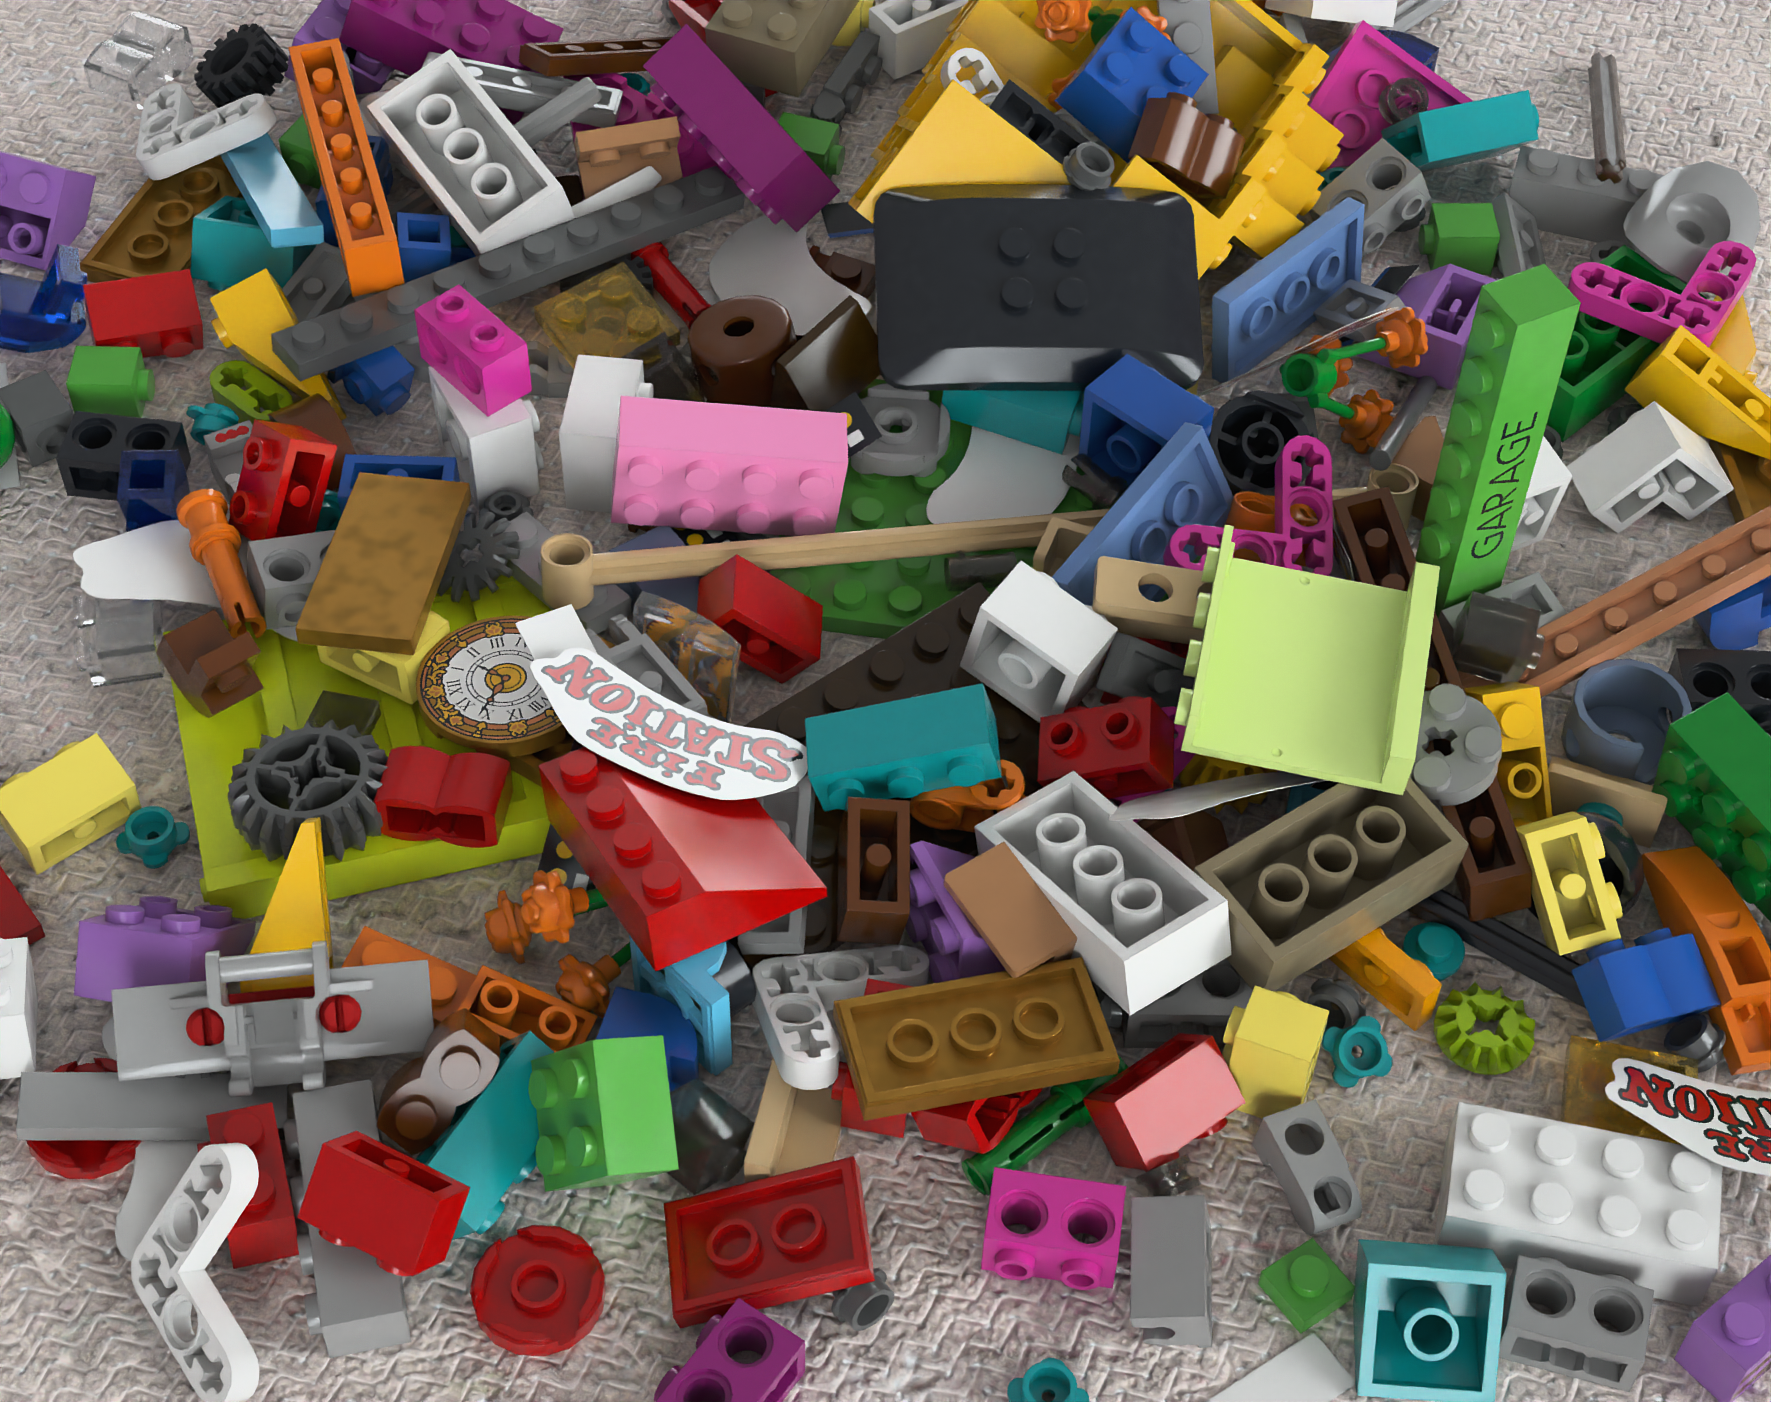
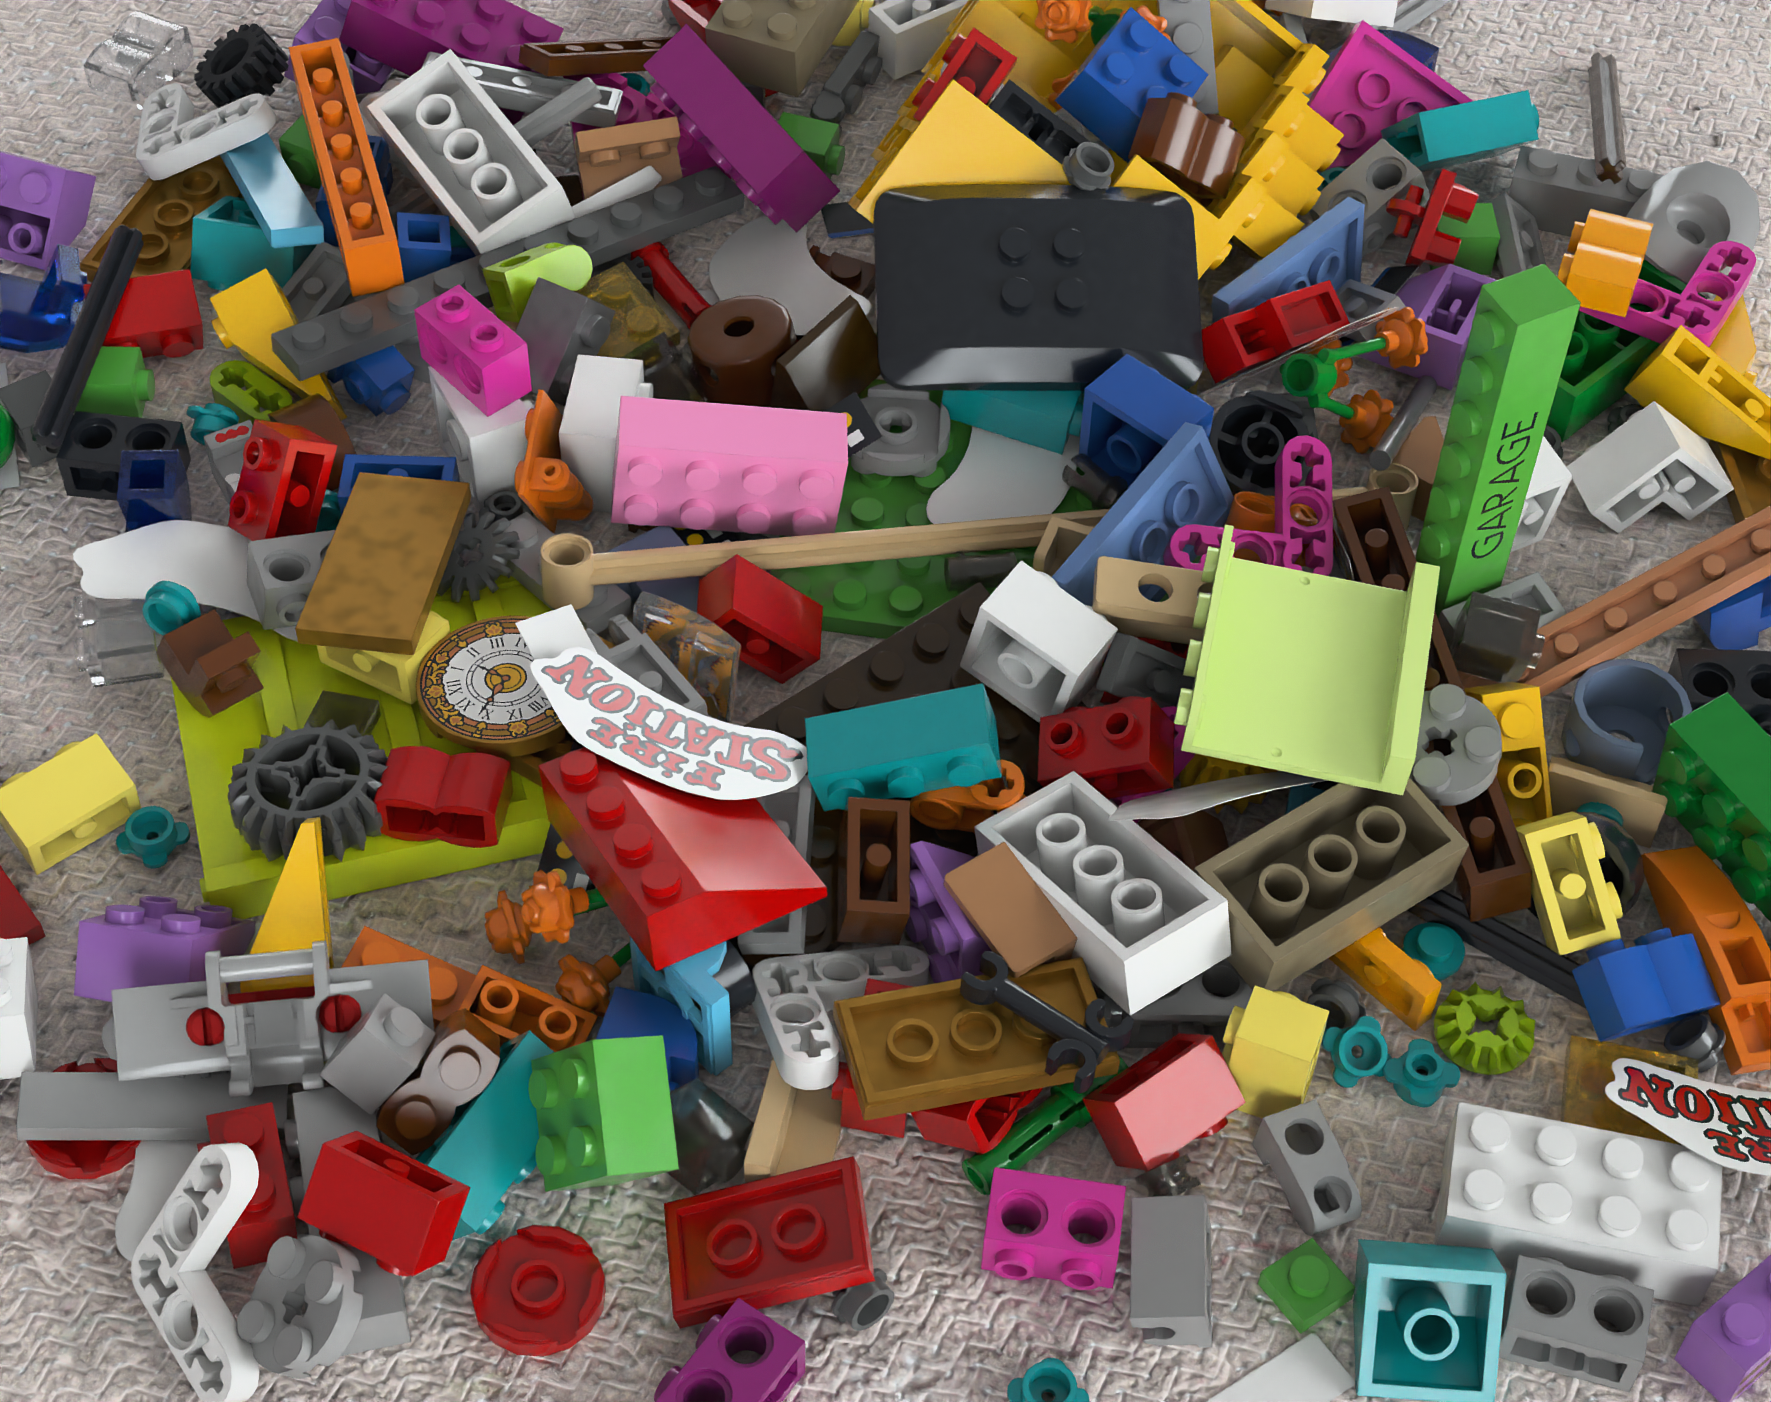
(87, 337): none -> black axle
(169, 606): none -> teal plate
(217, 547): orange pin -> none
(296, 1273): none -> light grey plate
(378, 1054): none -> light grey brick
(514, 278): none -> lime leg
(543, 478): none -> orange hinge
(556, 330): none -> flat silver brick
(974, 64): none -> red brick
(1076, 1044): none -> black bar
(1271, 330): none -> red slope
(1406, 87): clear smoke bush -> none
(1418, 1088): none -> teal plate
(1445, 199): none -> red hips
(1605, 261): none -> light orange brick

